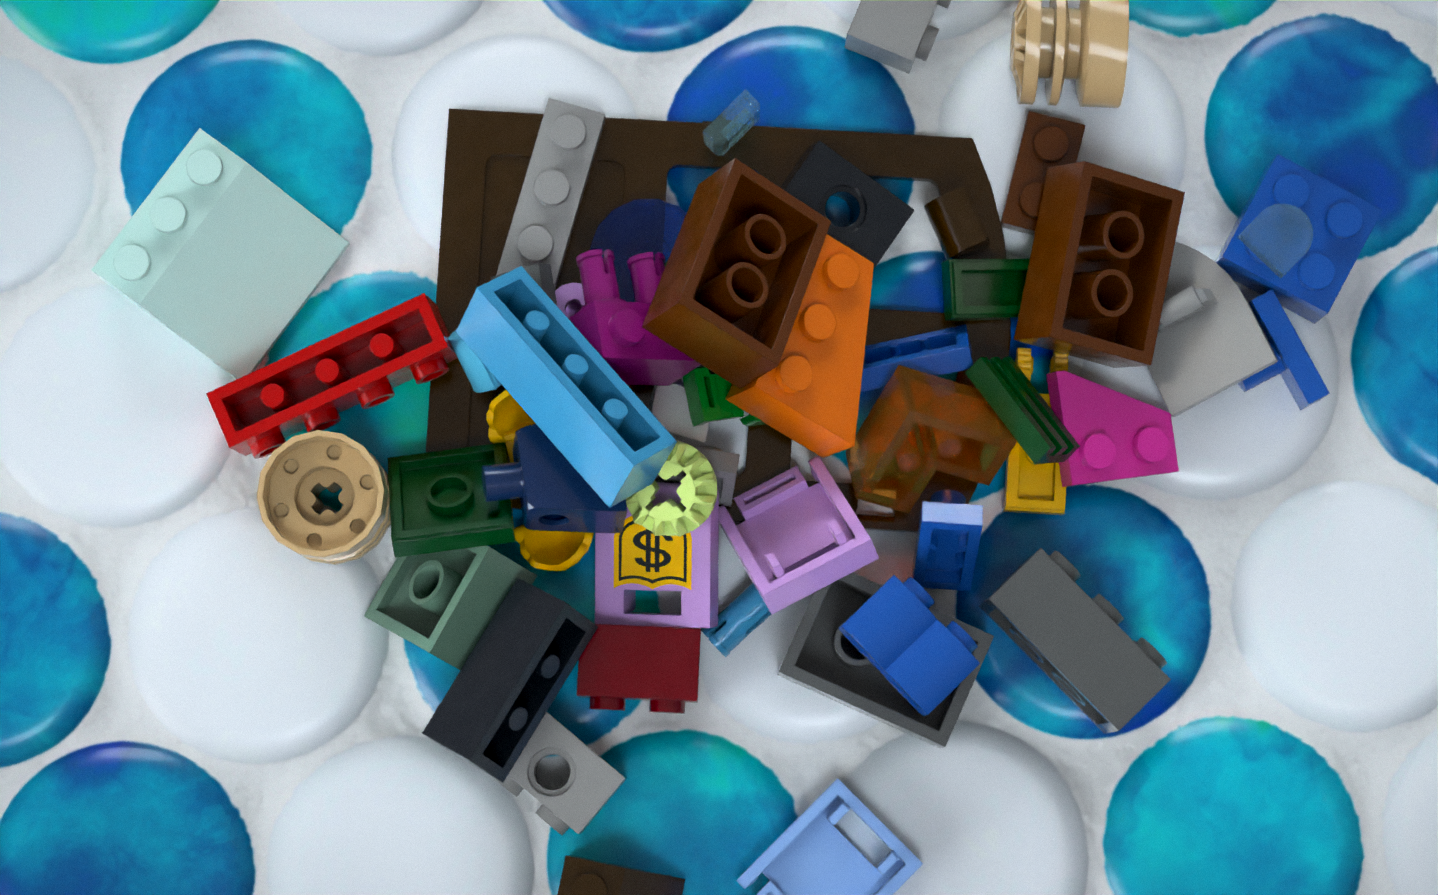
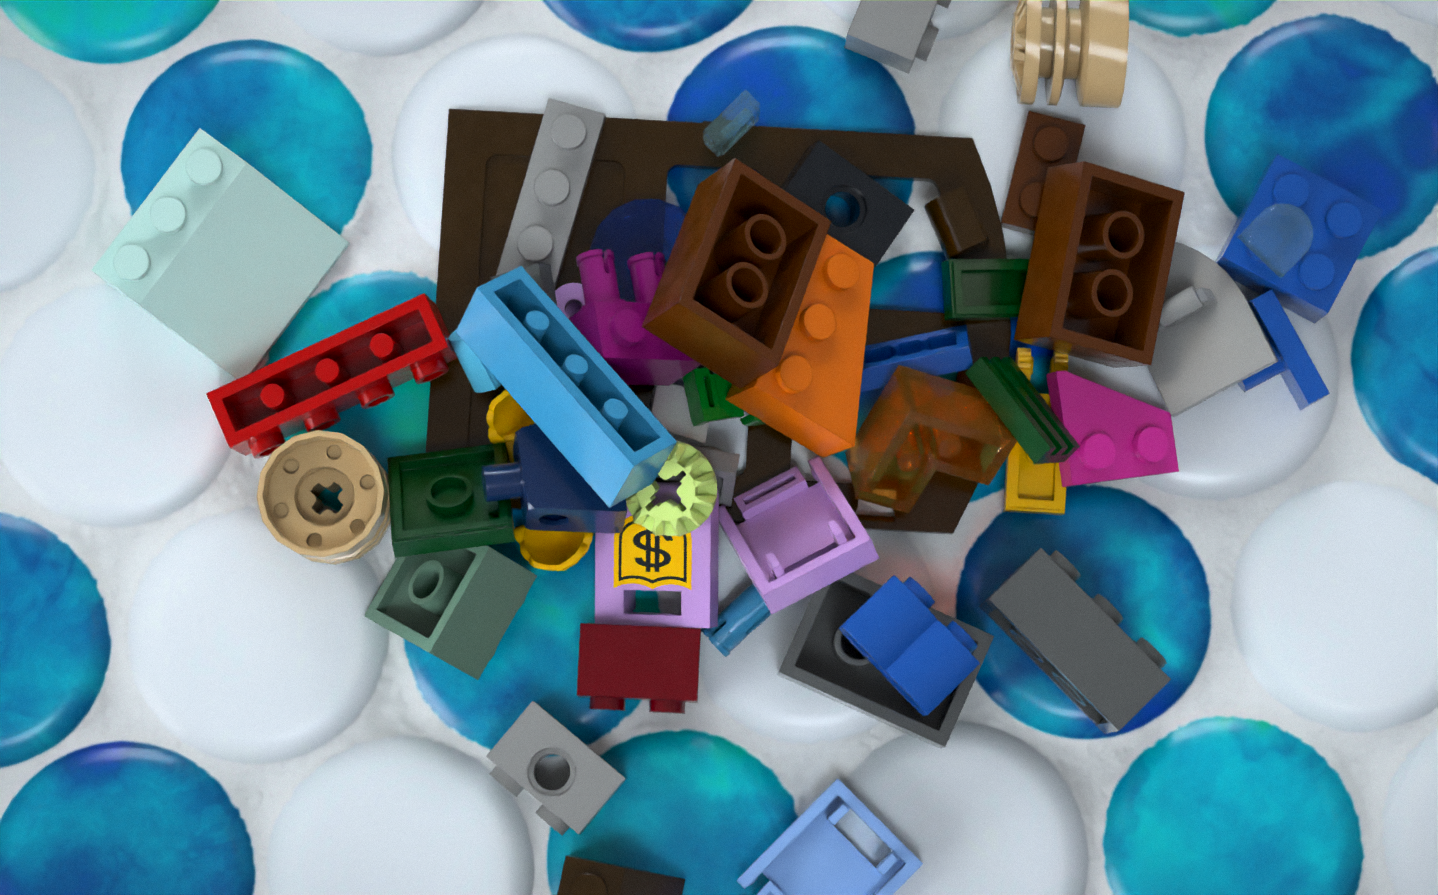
(510, 679): black brick -> none
(947, 542): blue tile -> none

